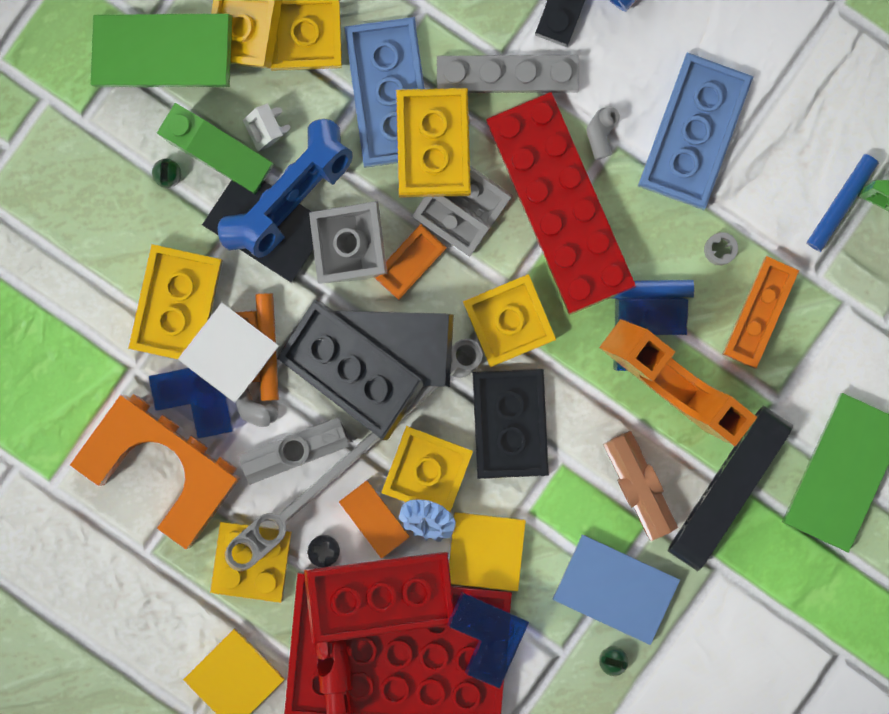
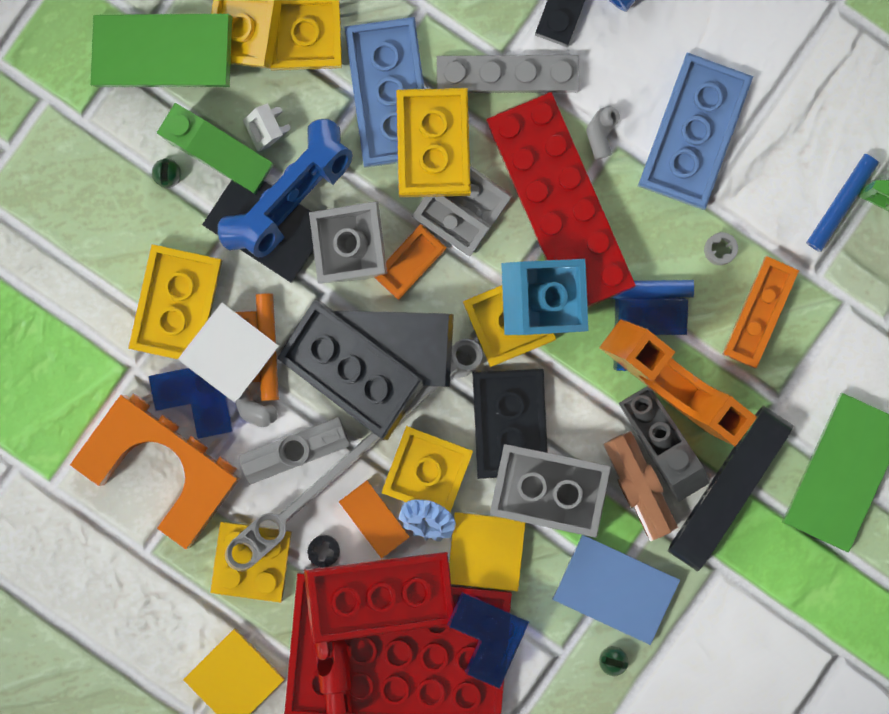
(544, 297): none -> dark azure slope
(550, 490): none -> light grey slope
(664, 443): none -> dark grey slope

